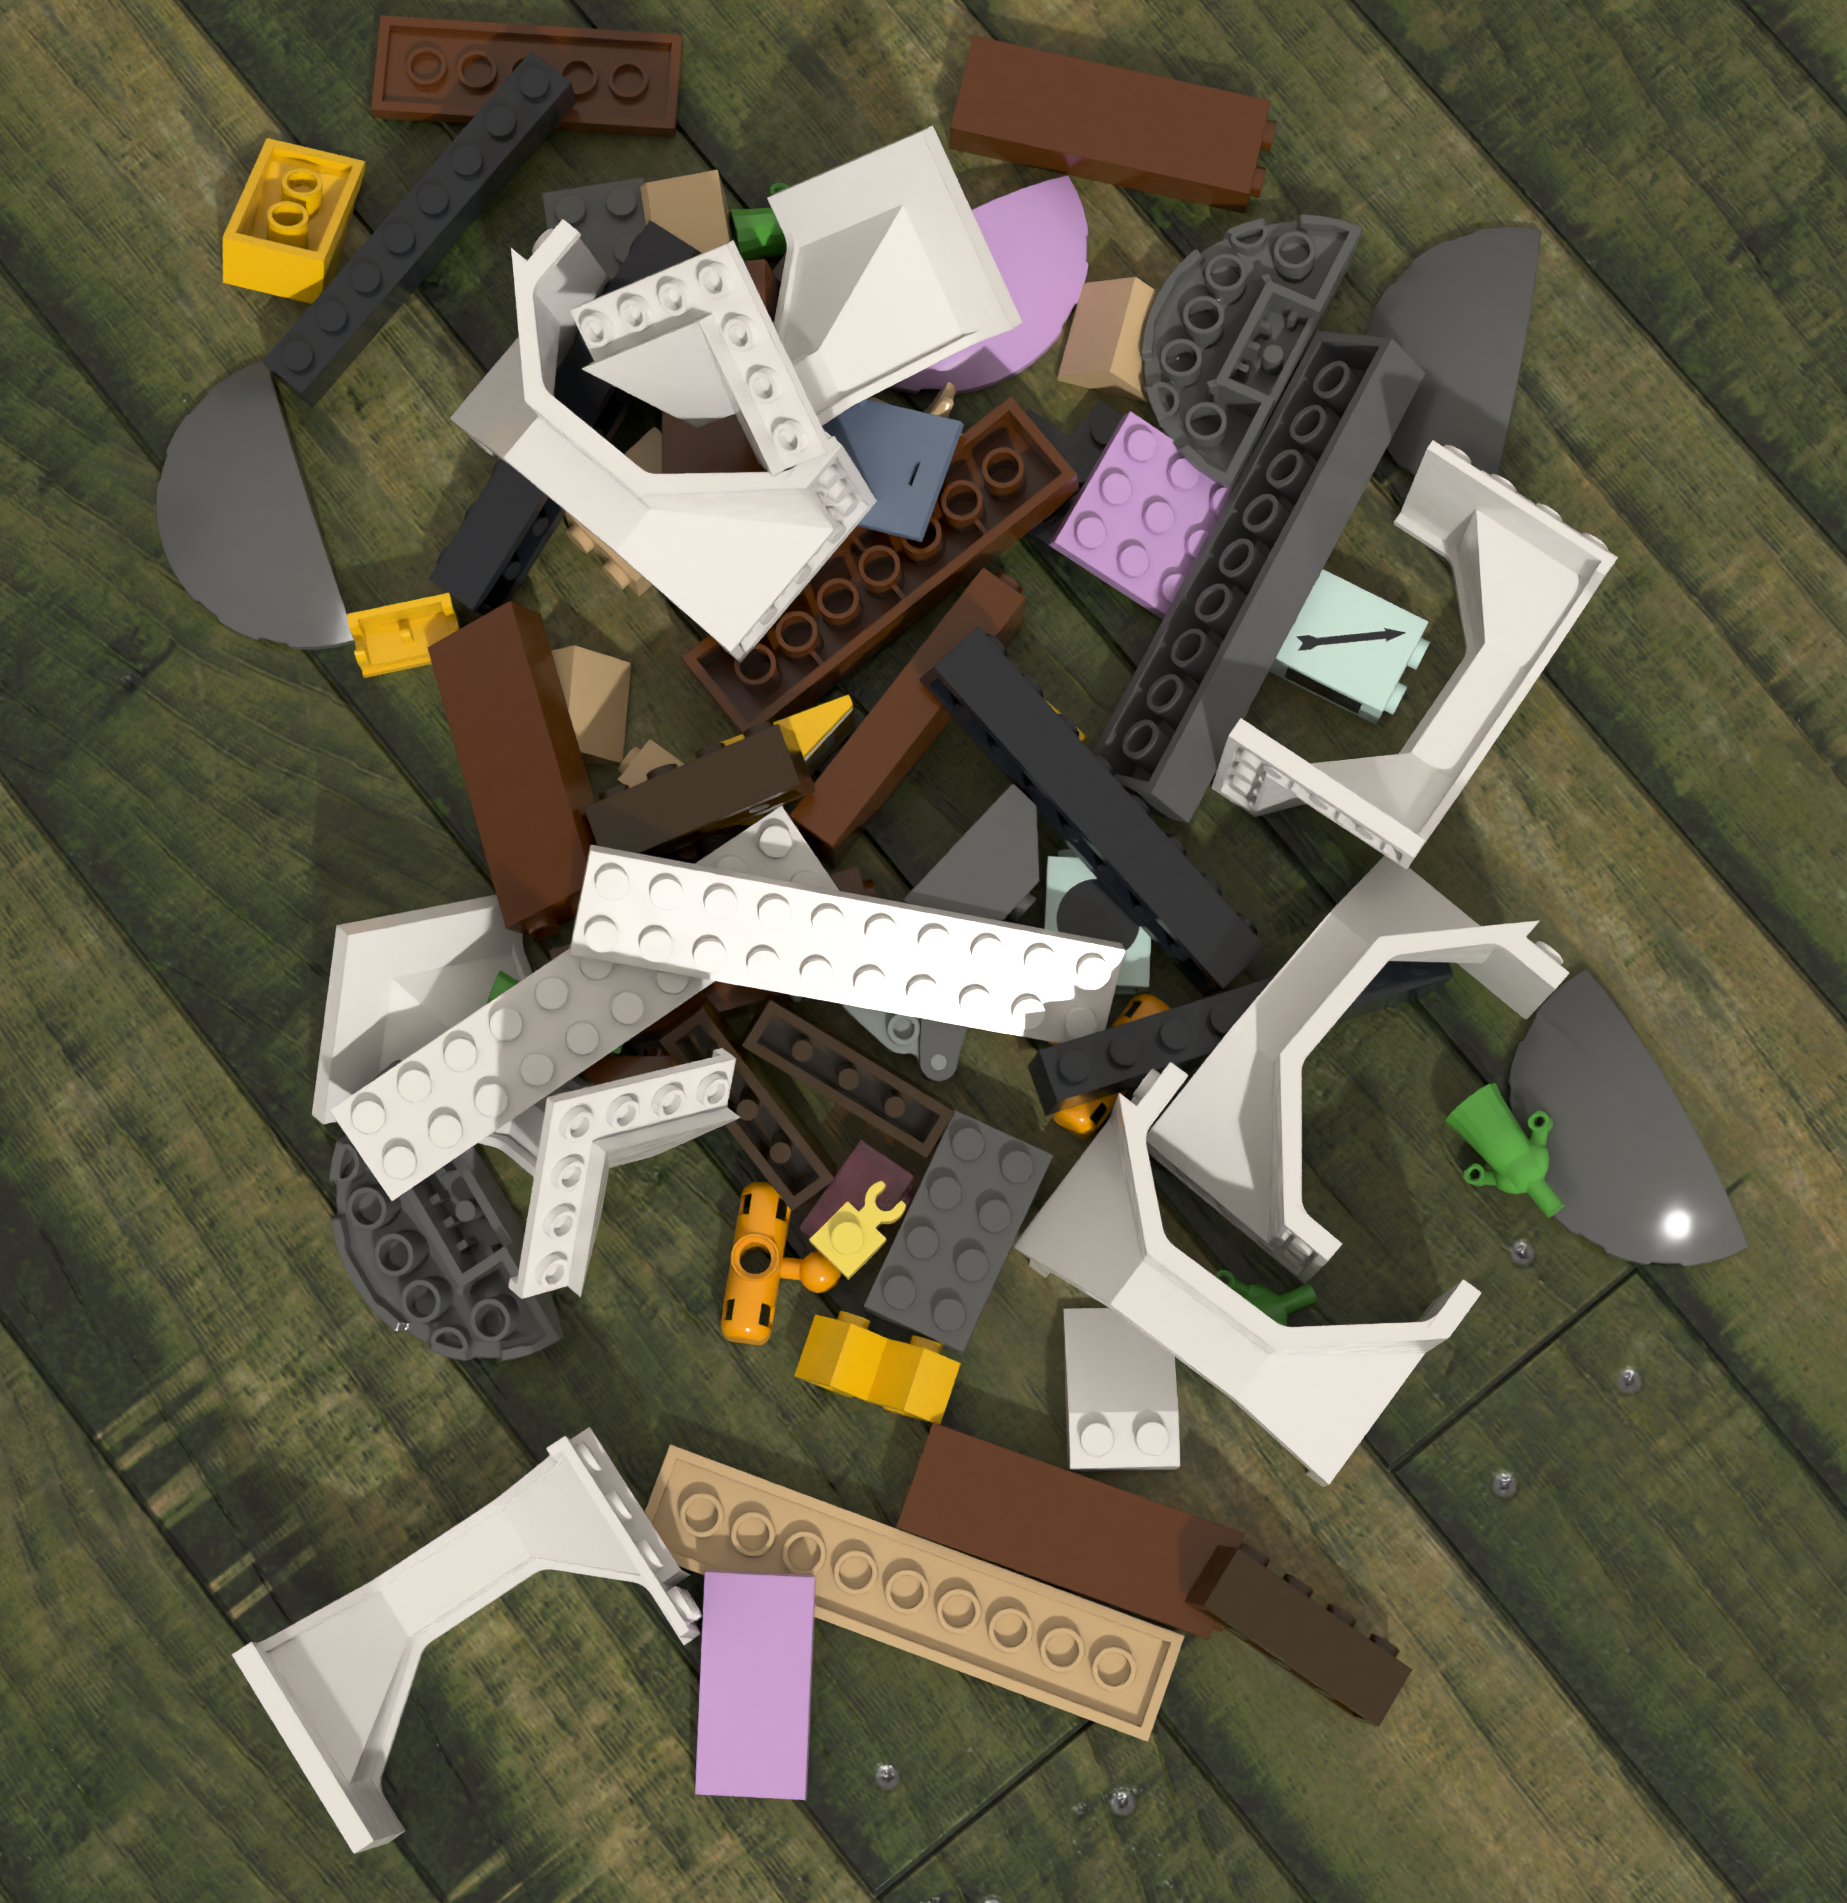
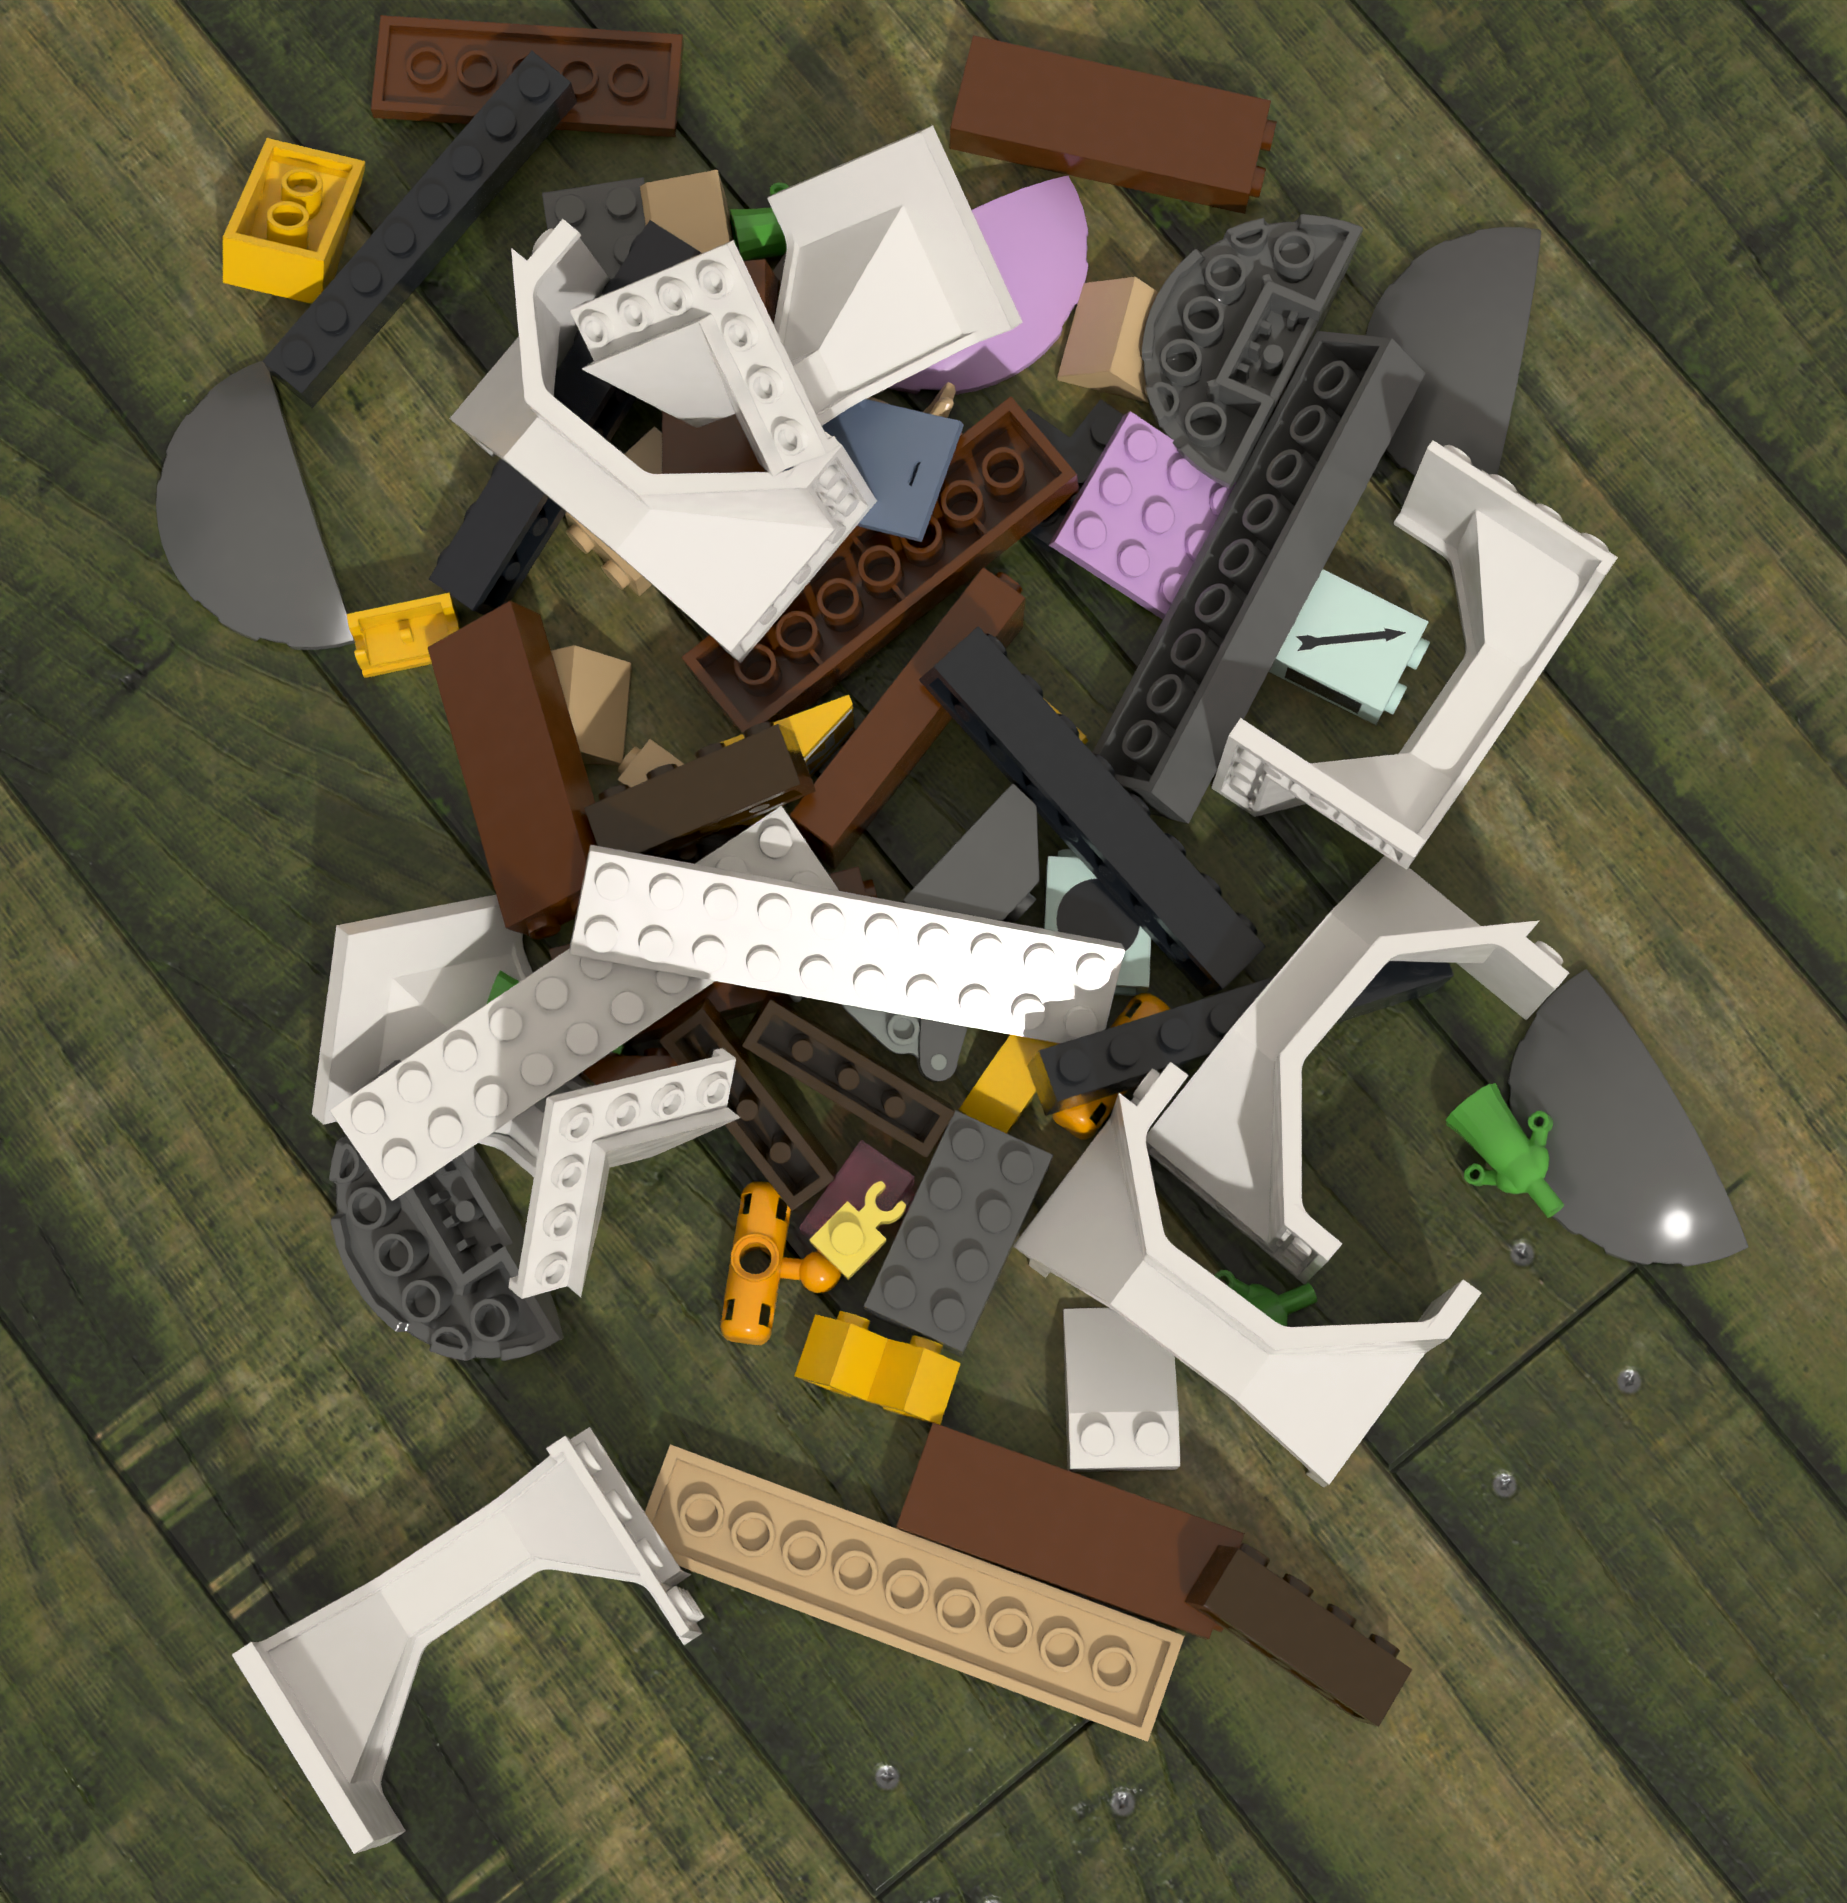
(755, 1684): lavender tile -> none
(1005, 1085): none -> yellow slope

